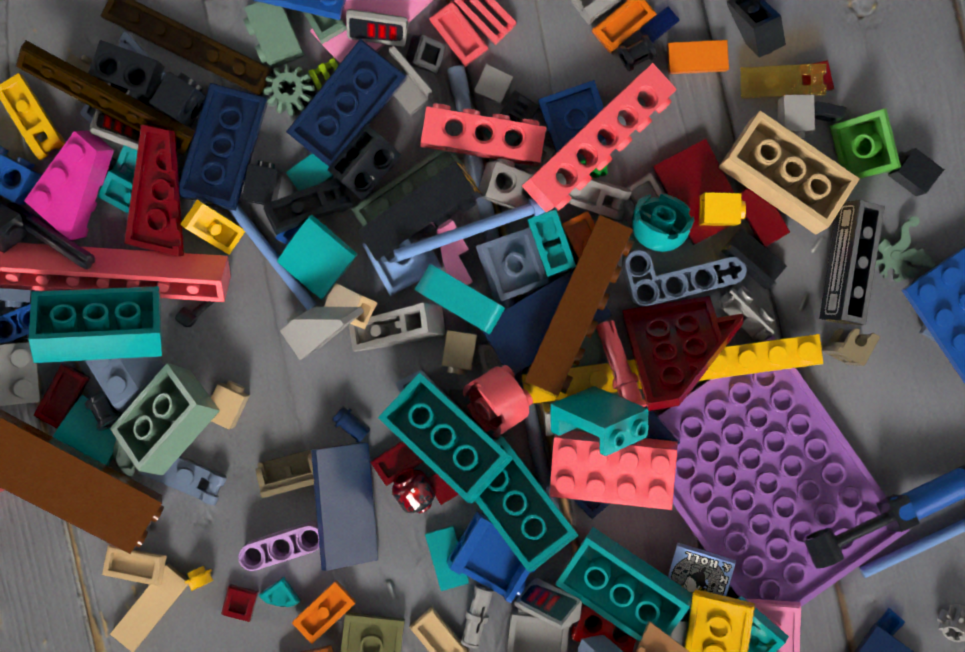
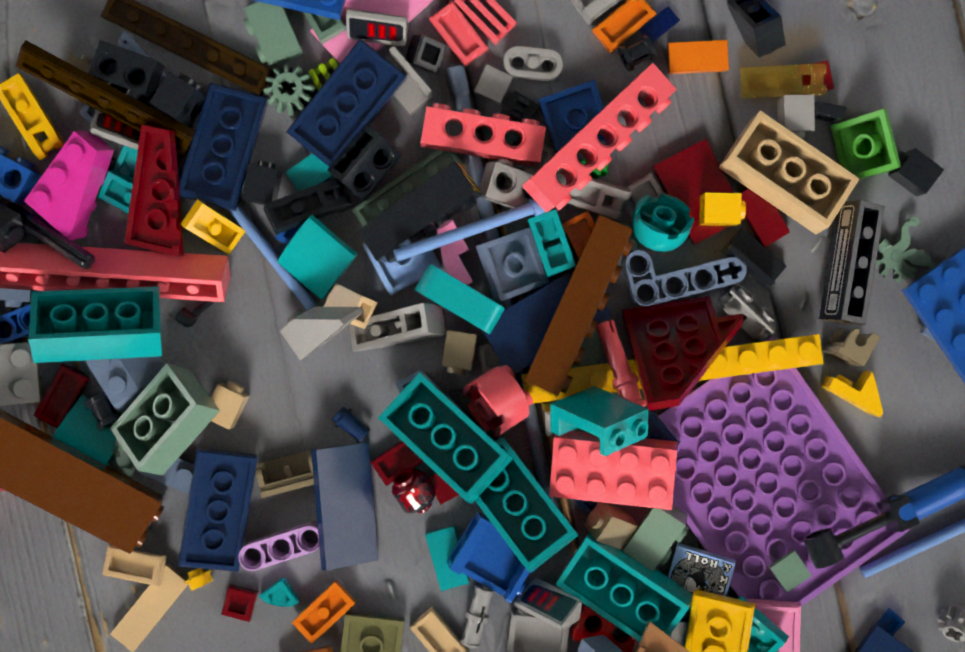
(217, 509): none -> dark blue tile
(533, 60): none -> light grey plate
(611, 525): none -> dark tan brick
(656, 535): none -> sand green brick
(790, 570): none -> sand green tile
(863, 394): none -> yellow slope

